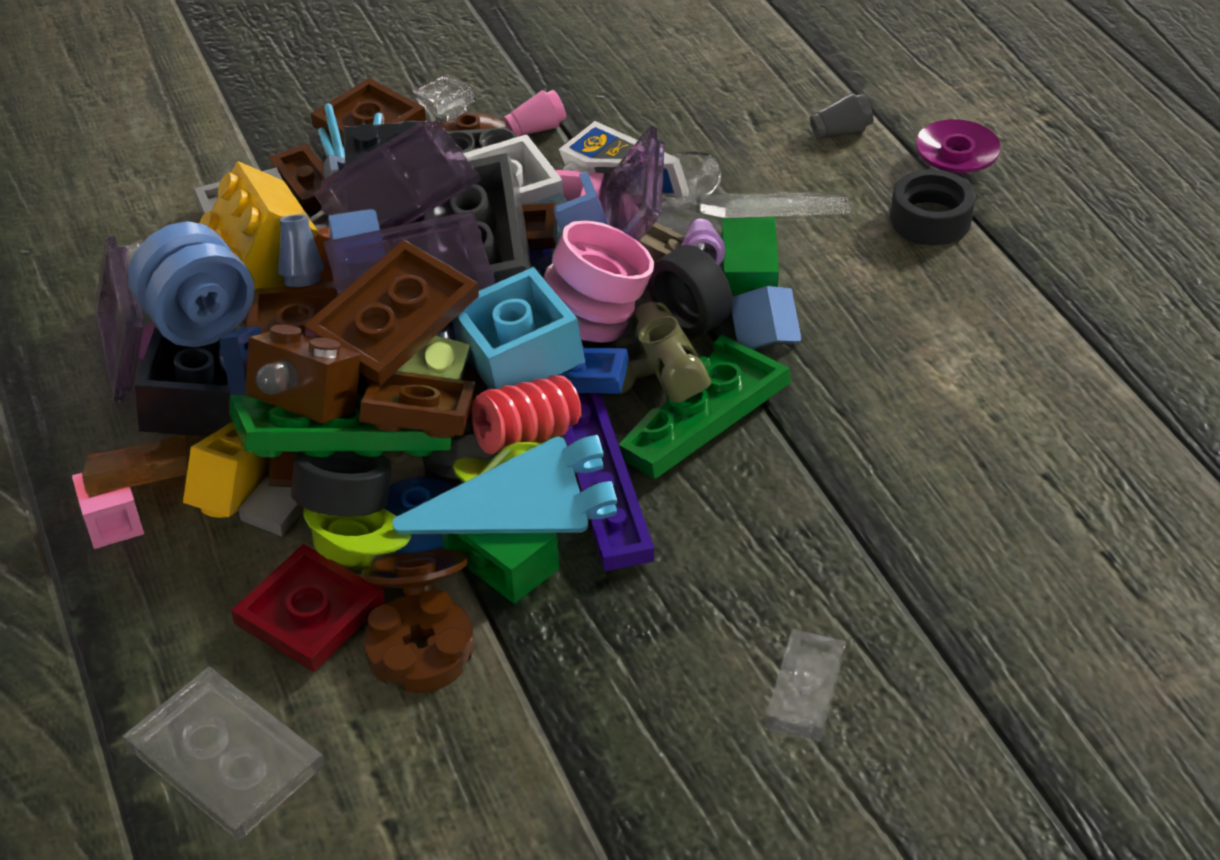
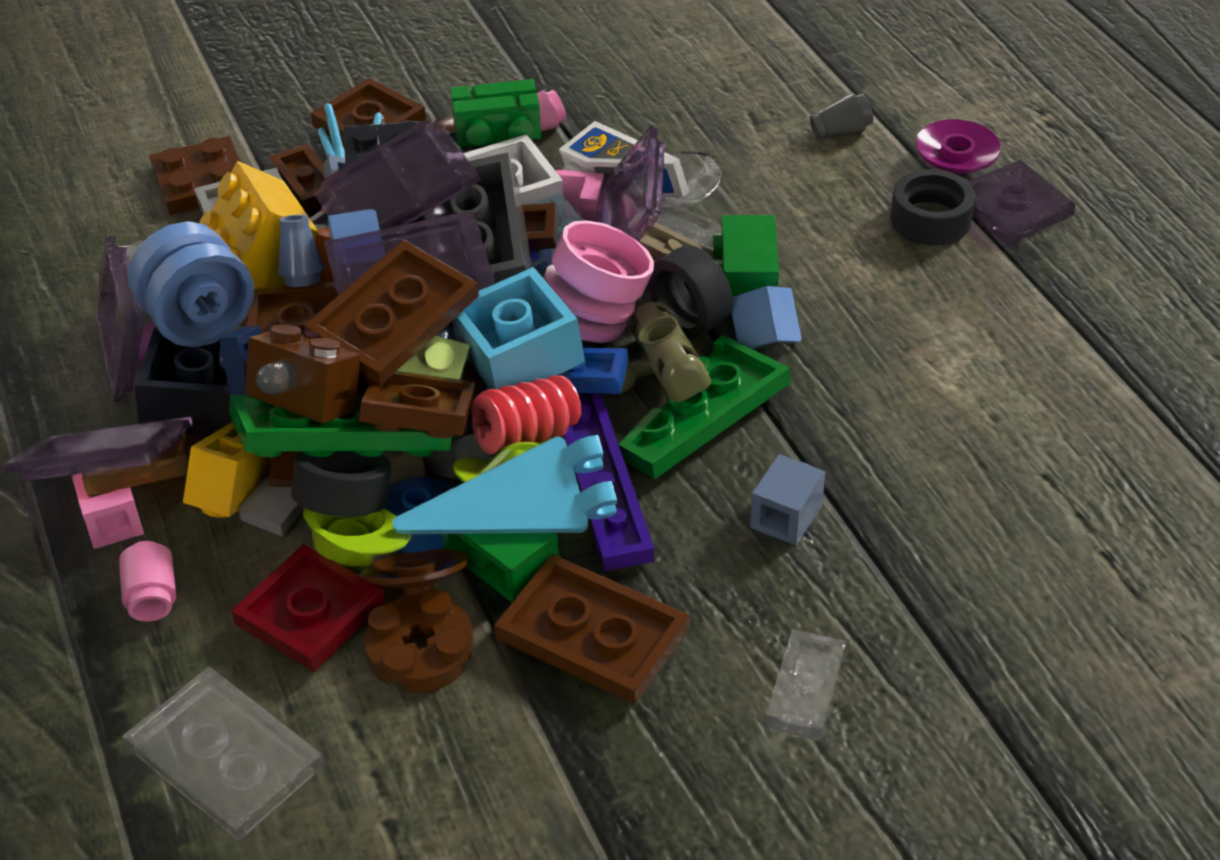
(97, 450): none -> clear purple piece
(147, 580): none -> bright pink brick
(191, 167): none -> reddish brown plate
(445, 97): clear plate -> none
(495, 112): none -> green brick
(582, 208): medium blue panel -> none
(592, 628): none -> reddish brown plate
(704, 236): lavender cone -> none
(773, 204): clear tile -> none
(787, 499): none -> sand blue brick
(1018, 202): none -> clear purple tile

